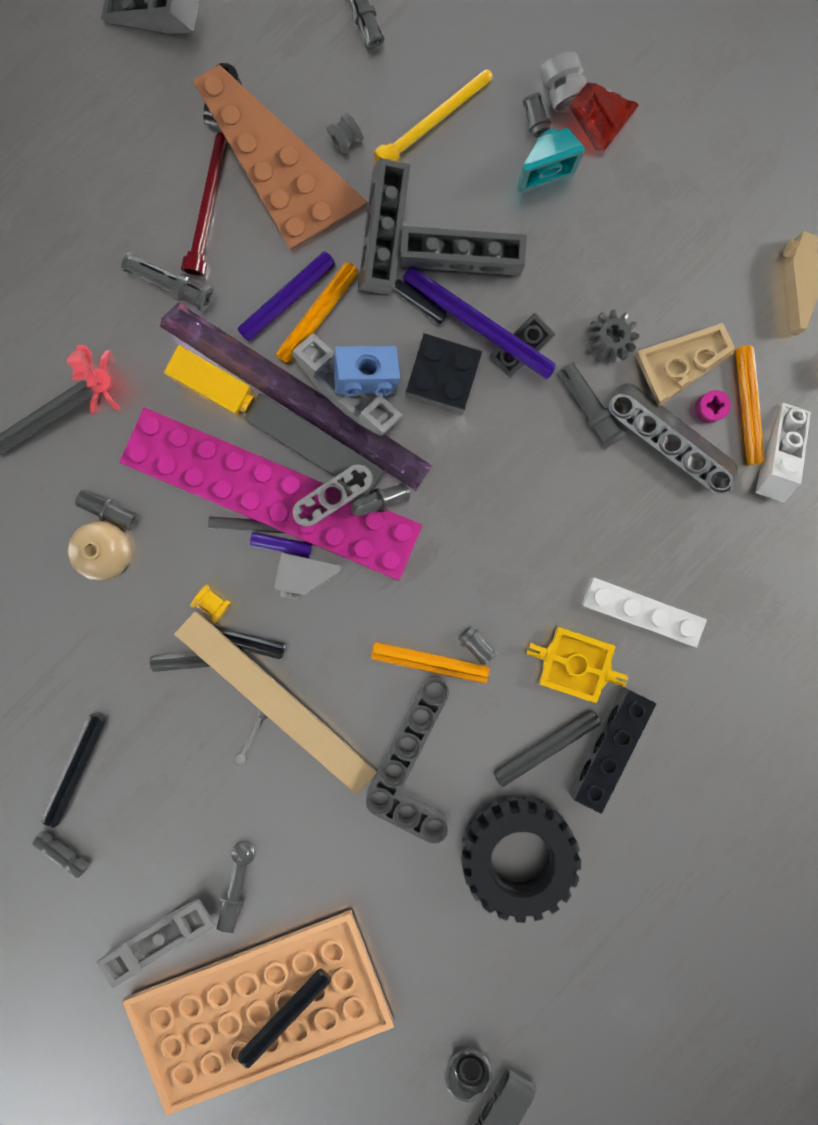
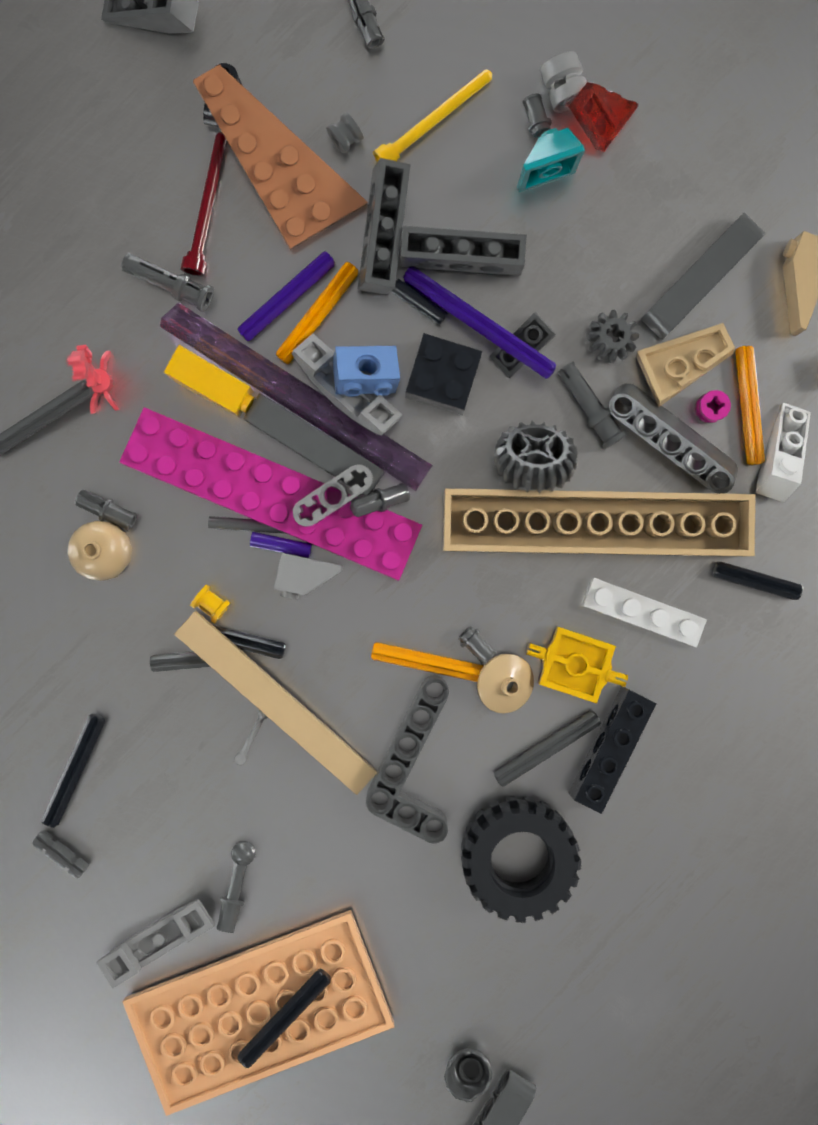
(497, 675): none -> tan dish
(543, 457): none -> dark grey gear
(599, 522): none -> tan brick
(703, 276): none -> dark grey beam
(757, 580): none -> black axle

